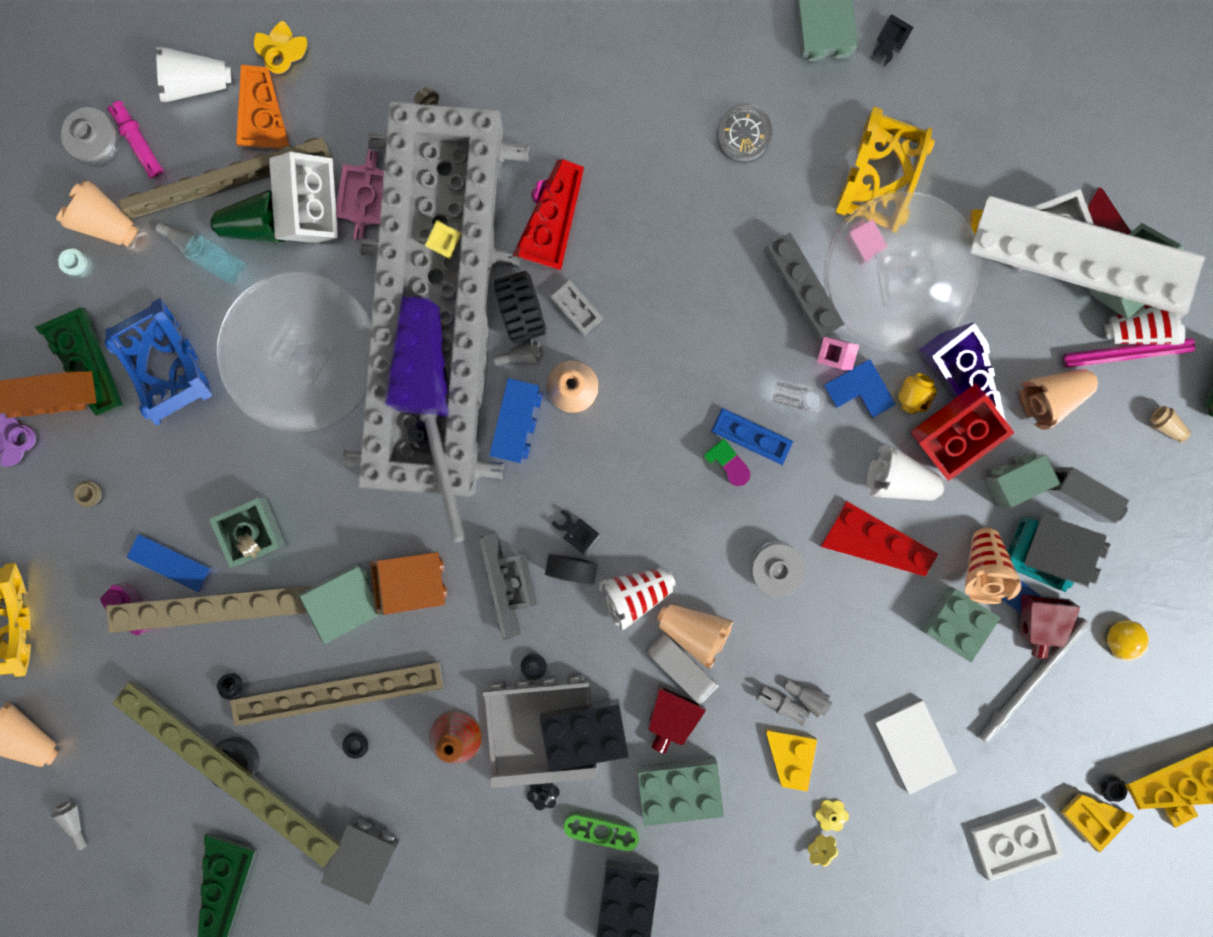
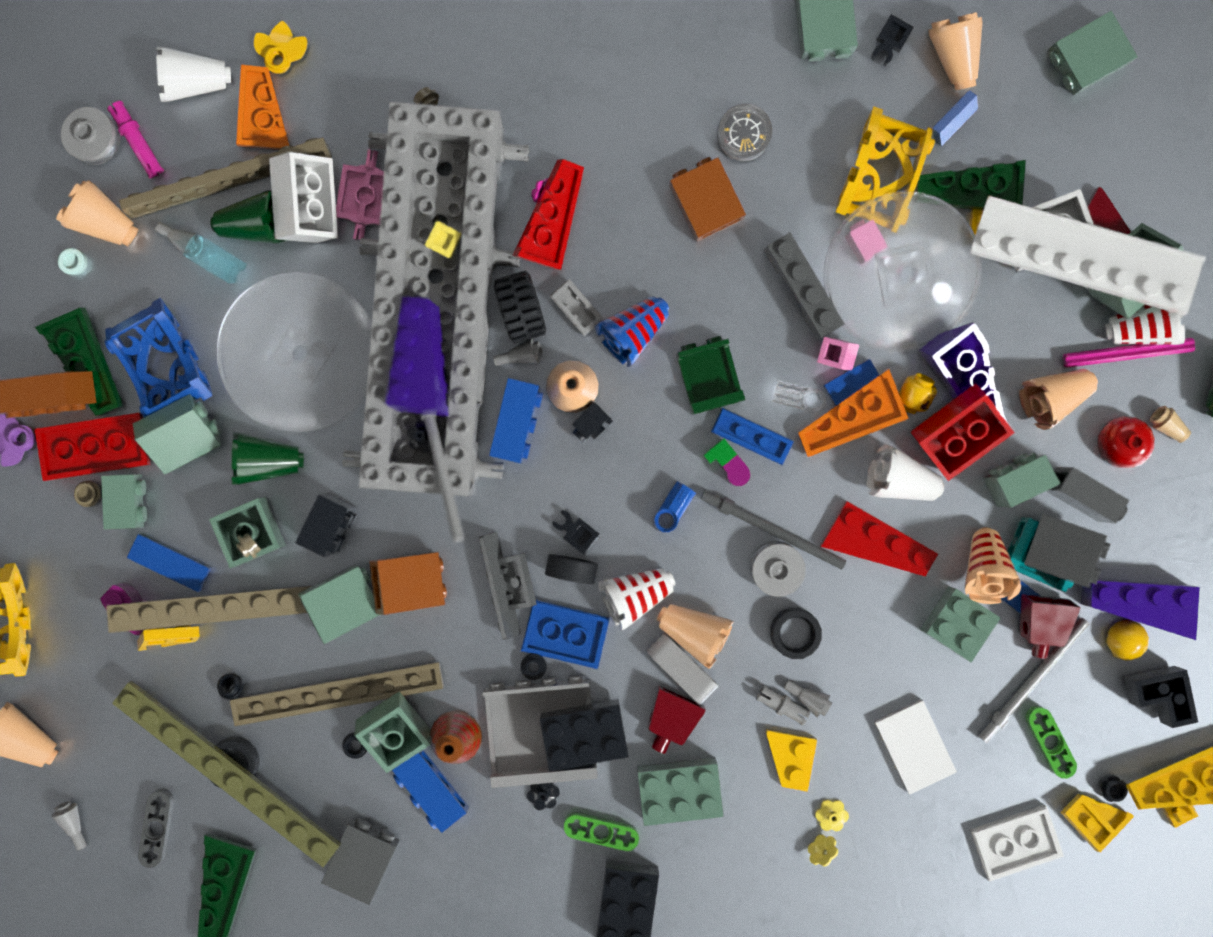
(89, 447): none -> red plate
(123, 501): none -> sand green brick
(152, 808): none -> dark grey beam
(168, 636): none -> yellow wing
(177, 434): none -> brick
(262, 459): none -> dark green cone
(326, 525): none -> black brick
(392, 732): none -> sand green brick
(430, 791): none -> blue brick
(565, 634): none -> blue tile
(590, 423): none -> black brick
(633, 329): none -> blue cone
(674, 505): none -> blue piece
(706, 198): none -> dark orange brick
(709, 375): none -> dark green panel
(728, 507): none -> dark grey bar
(810, 647): none -> black tyre
(862, 413): none -> orange wing
(955, 118): none -> tile
(959, 48): none -> light nougat cone
(972, 186): none -> dark green wing
(1053, 761): none -> bright green beam
(1092, 53): none -> sand green brick
(1126, 442): none -> red cylinder
(1150, 603): none -> dark purple wedge
(1167, 689): none -> black brick

